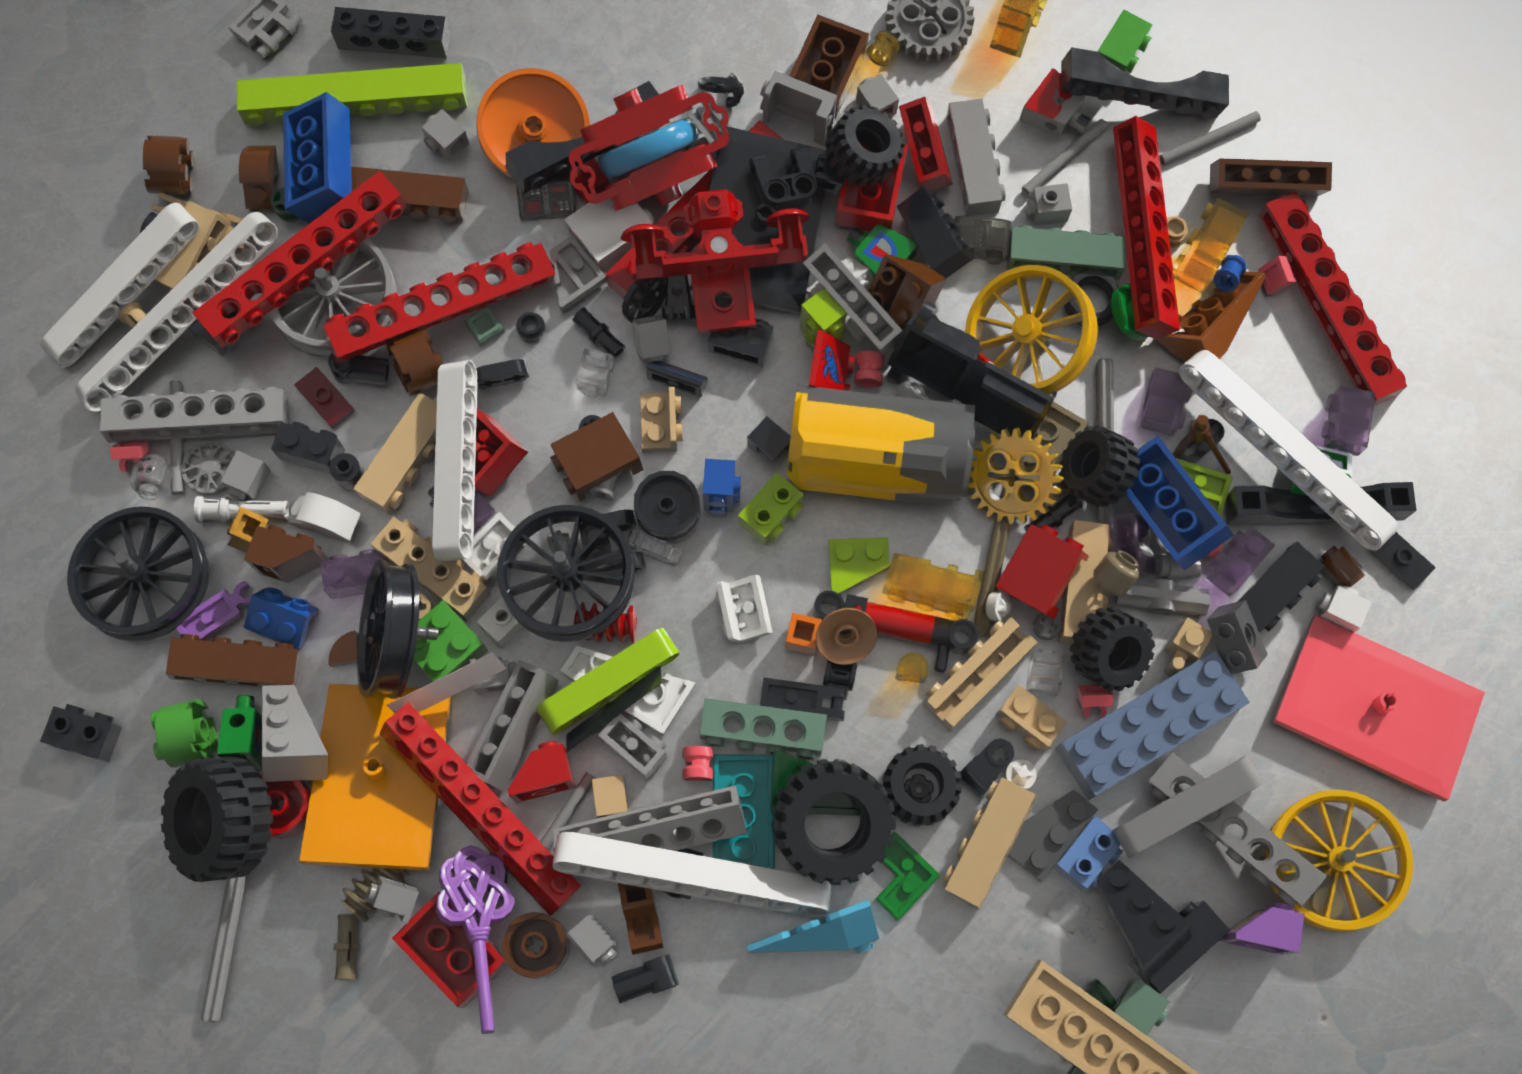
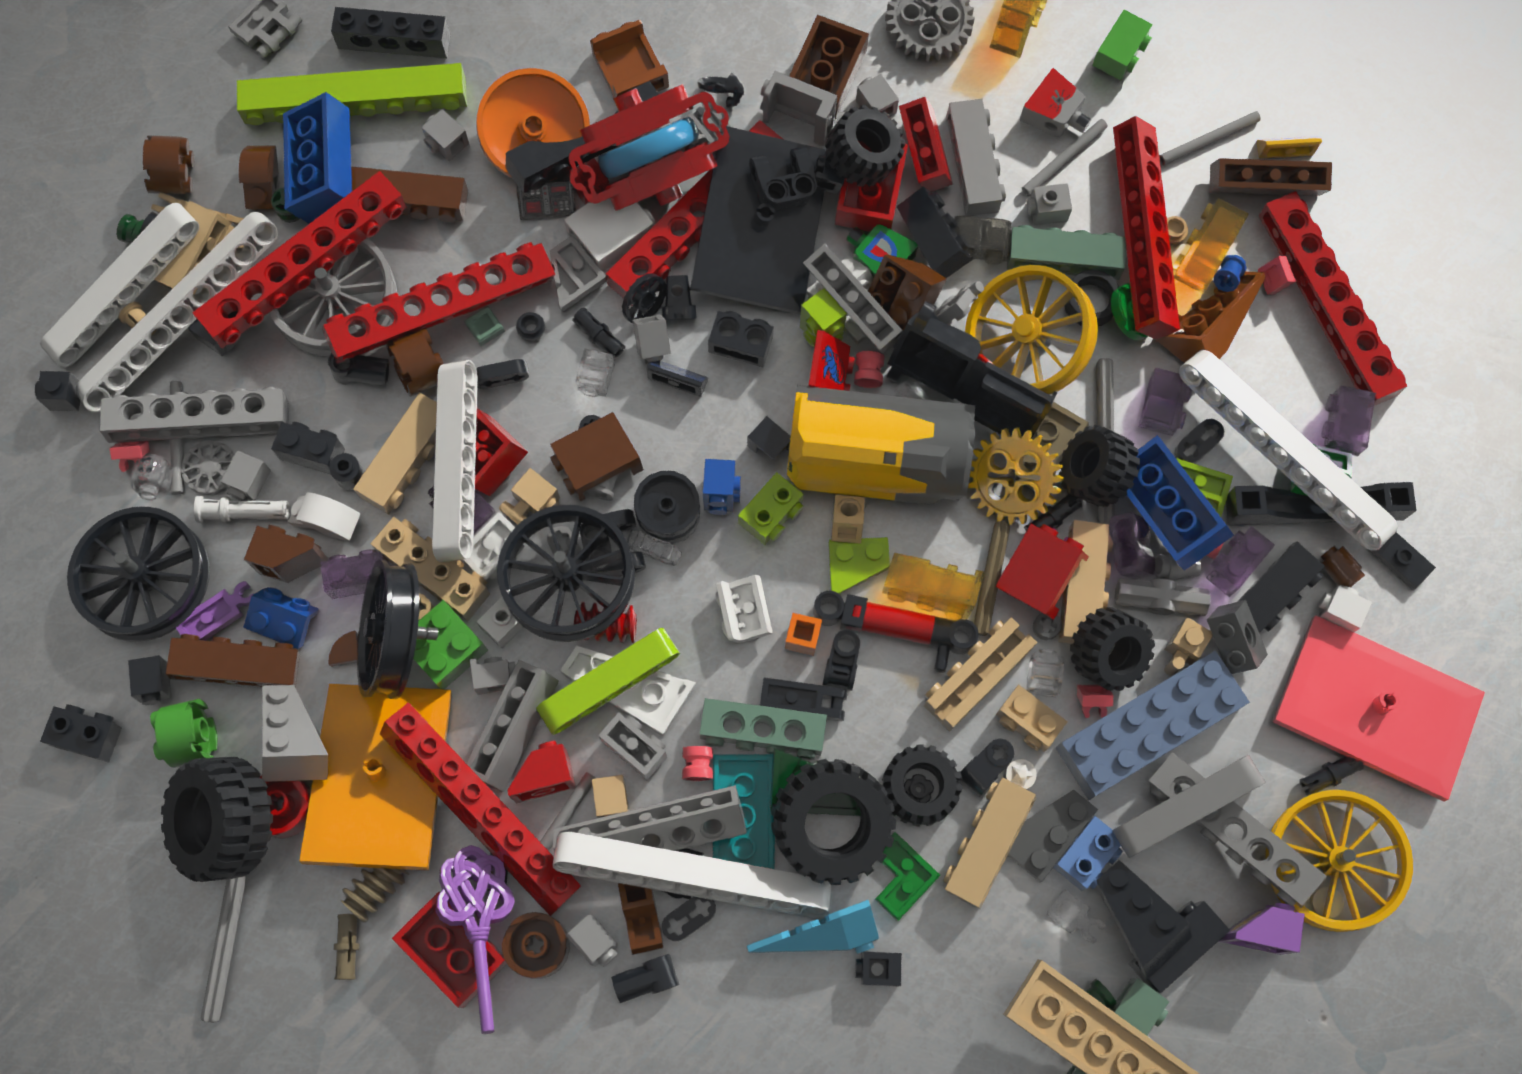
(57, 391): none -> black brick
(128, 228): none -> dark green wheel
(149, 680): none -> black brick
(242, 732): green torso -> none
(243, 528): pearl gold brick -> none
(324, 397): dark red plate -> none
(392, 897): light grey brick -> none
(451, 684): white sticker -> none
(532, 495): none -> tan brick
(613, 708): black sticker -> none
(628, 59): none -> dark orange panel
(658, 421): tan bracket -> none
(693, 923): none -> black beam
(718, 261): red piece -> none
(846, 647): medium nougat dish -> none
(848, 519): none -> tan brick
(883, 48): clear yellow wheel -> none
(891, 969): none -> black brick
(912, 668): clear yellow brick -> none
(958, 305): none -> light grey plate
(998, 606): white tile -> none
(1092, 75): black arch -> none
(1116, 573): dark tan head -> none
(1200, 433): reddish brown plant -> none
(1287, 147): none -> yellow slope
(1330, 774): none -> black pin

